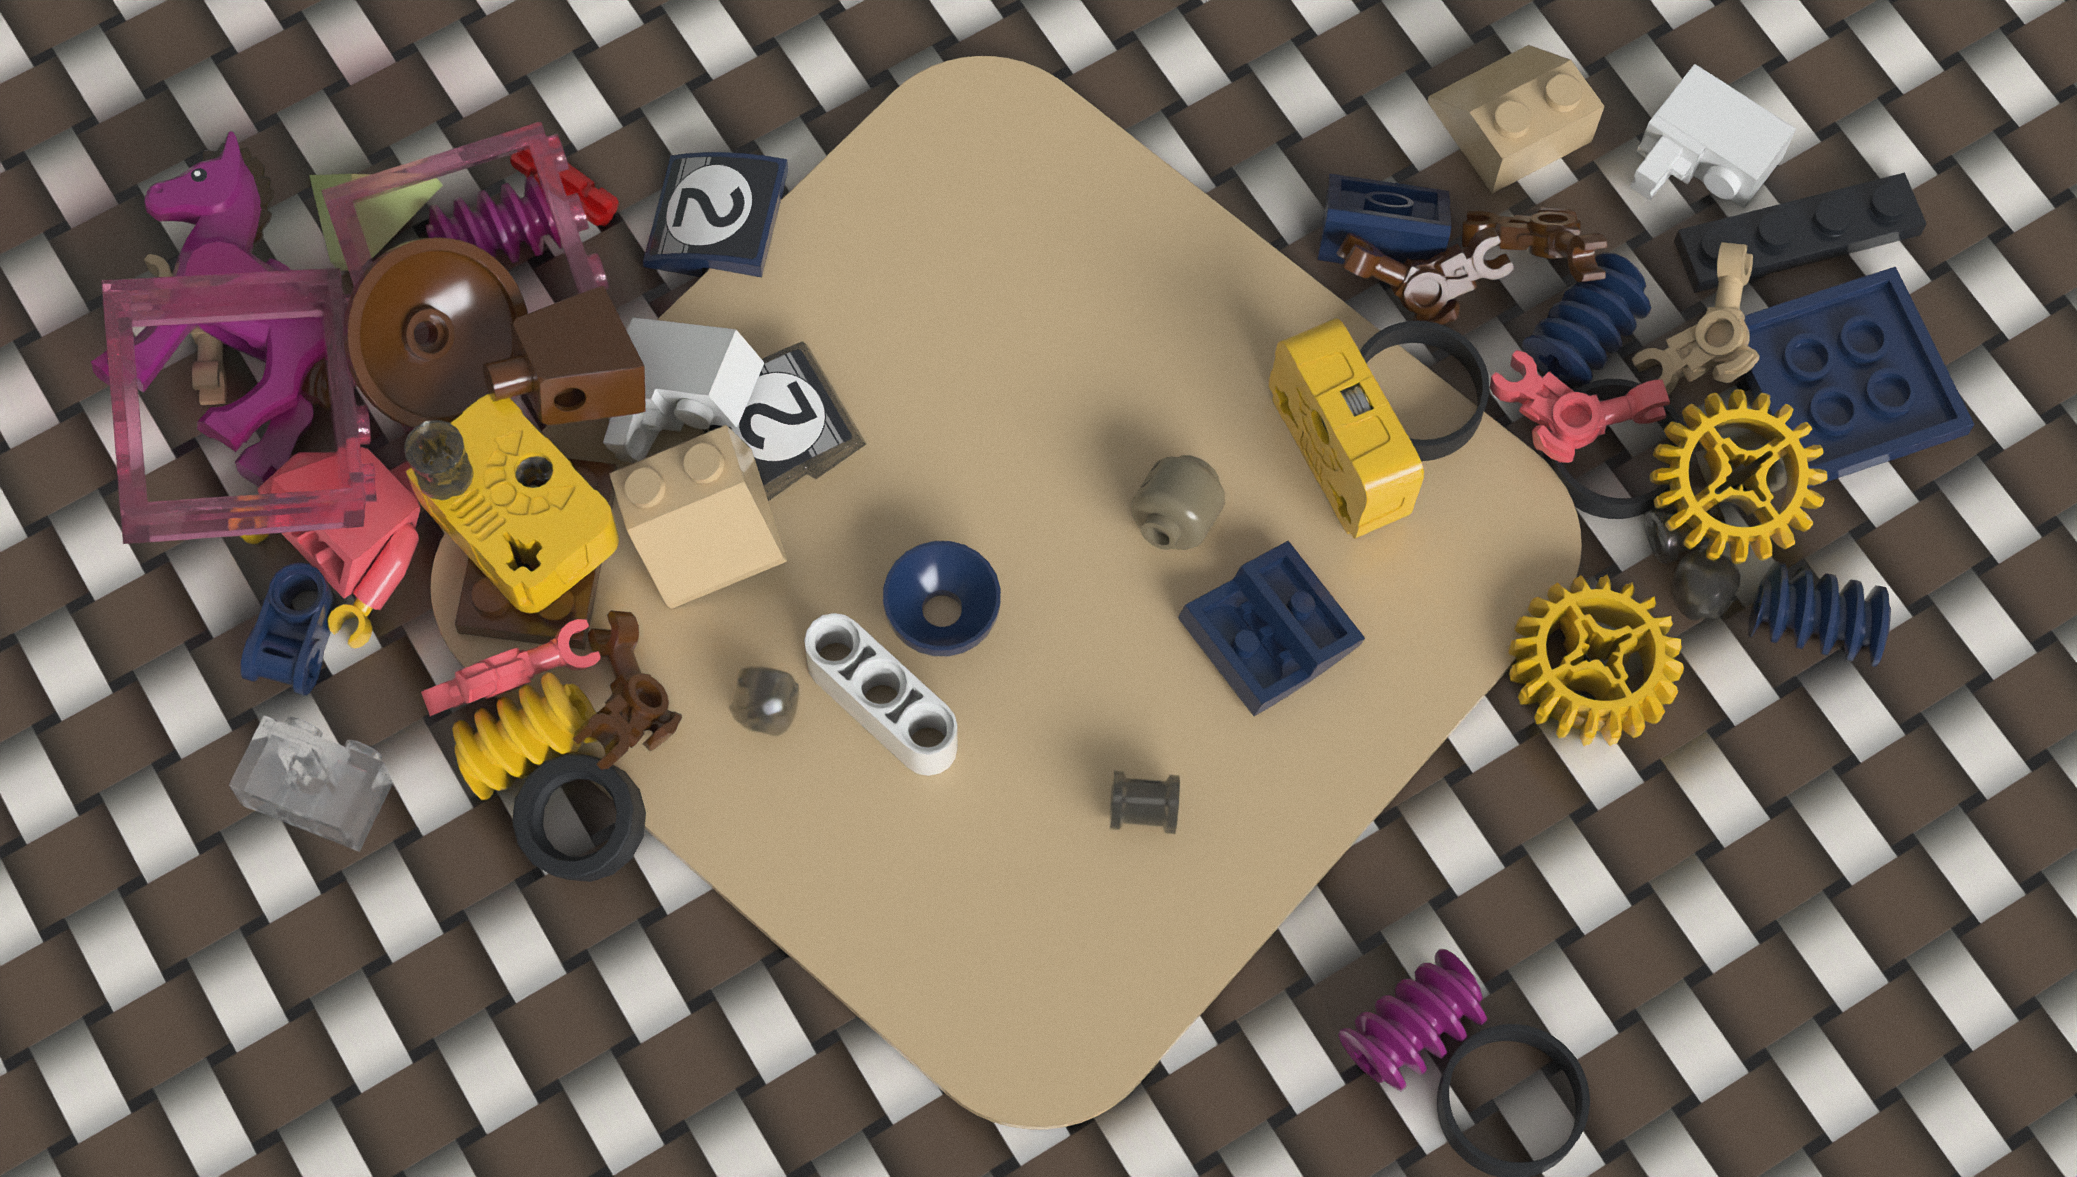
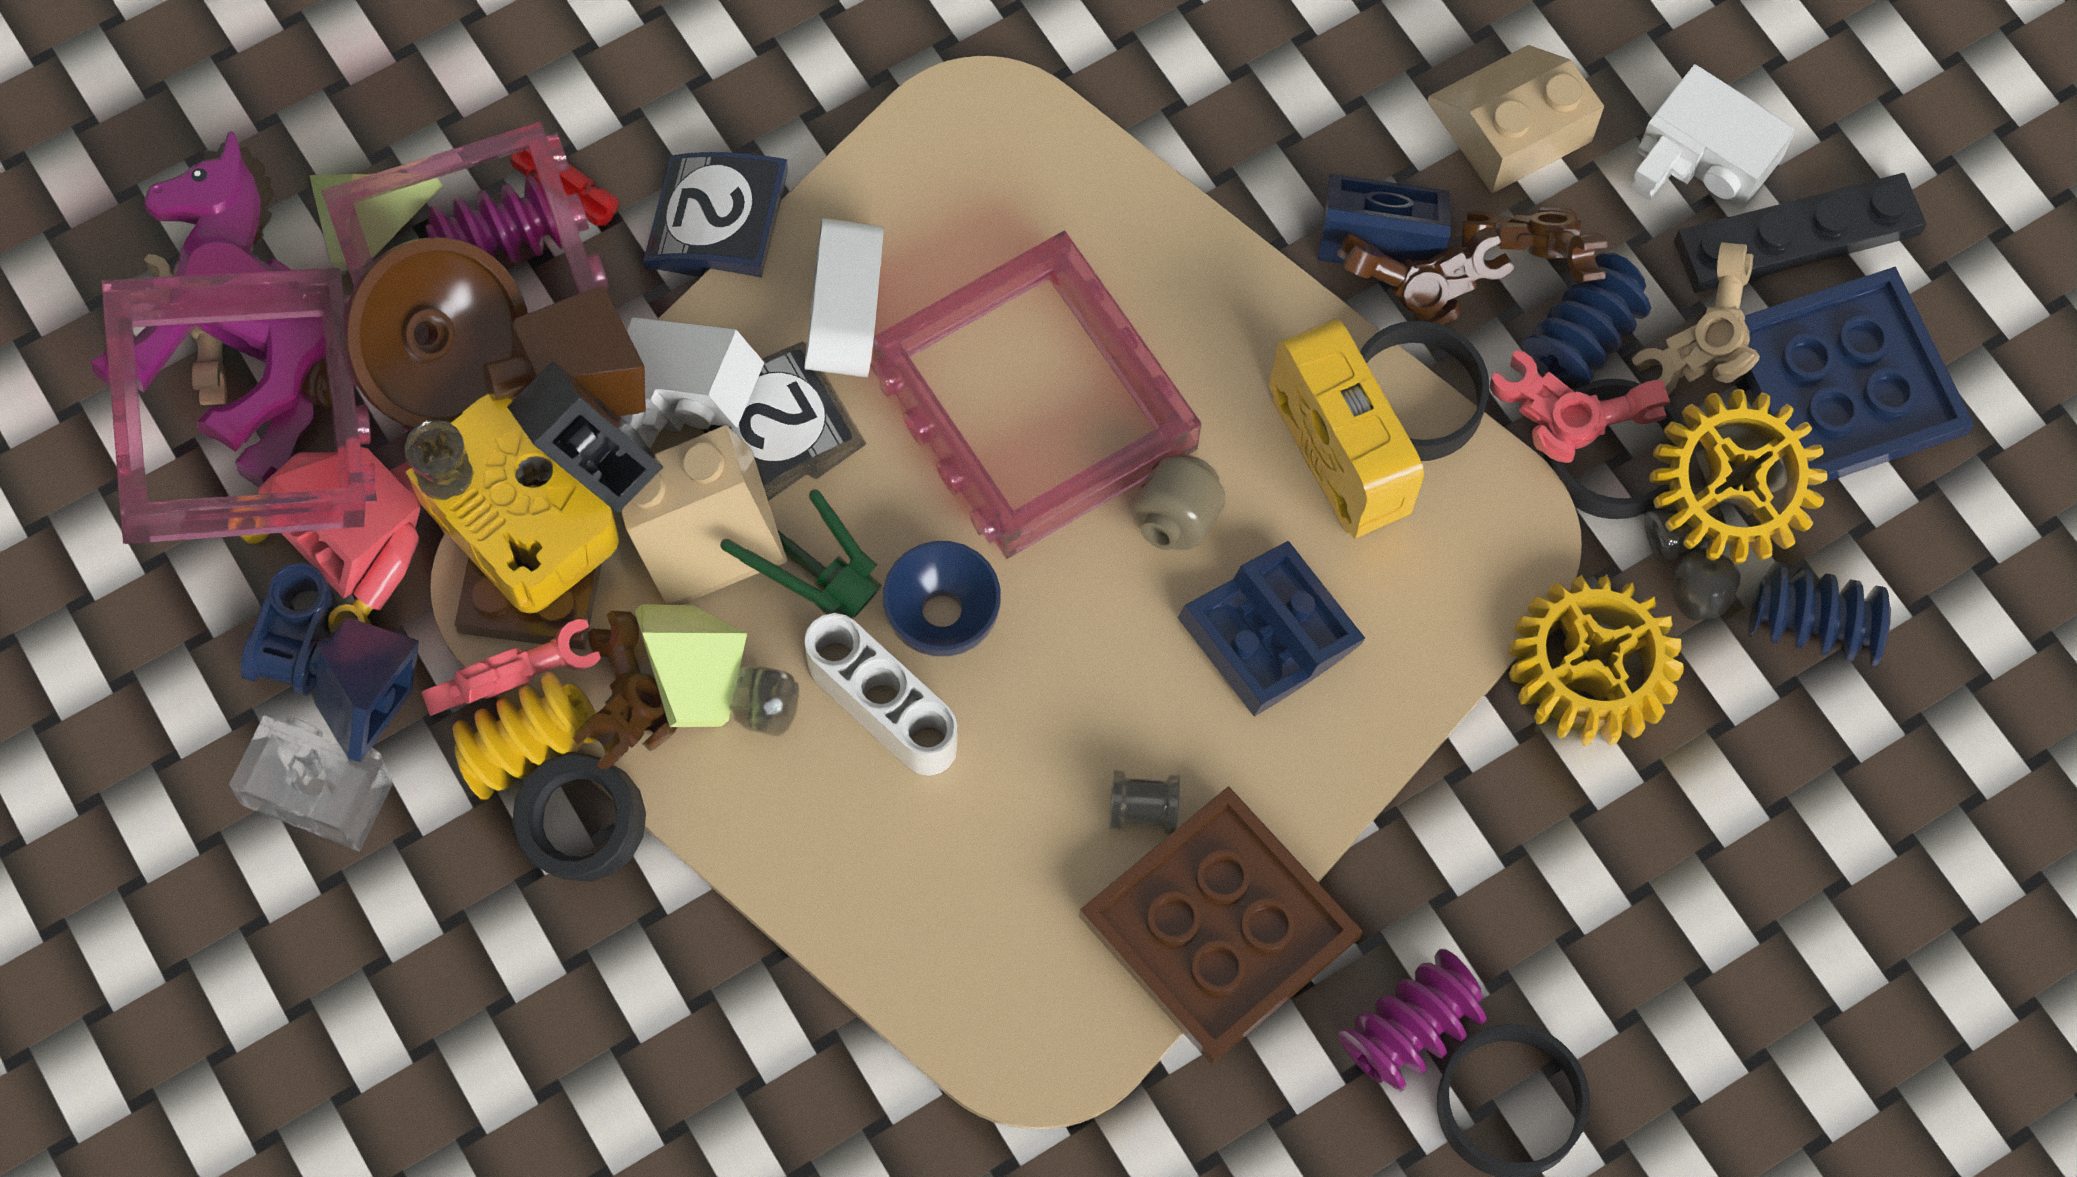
(362, 682): none -> dark blue slope
(584, 437): none -> black brick
(692, 662): none -> yellowish green slope
(841, 586): none -> dark green plant
(844, 298): none -> white beam
(1062, 263): none -> clear pink window
(1220, 924): none -> reddish brown plate

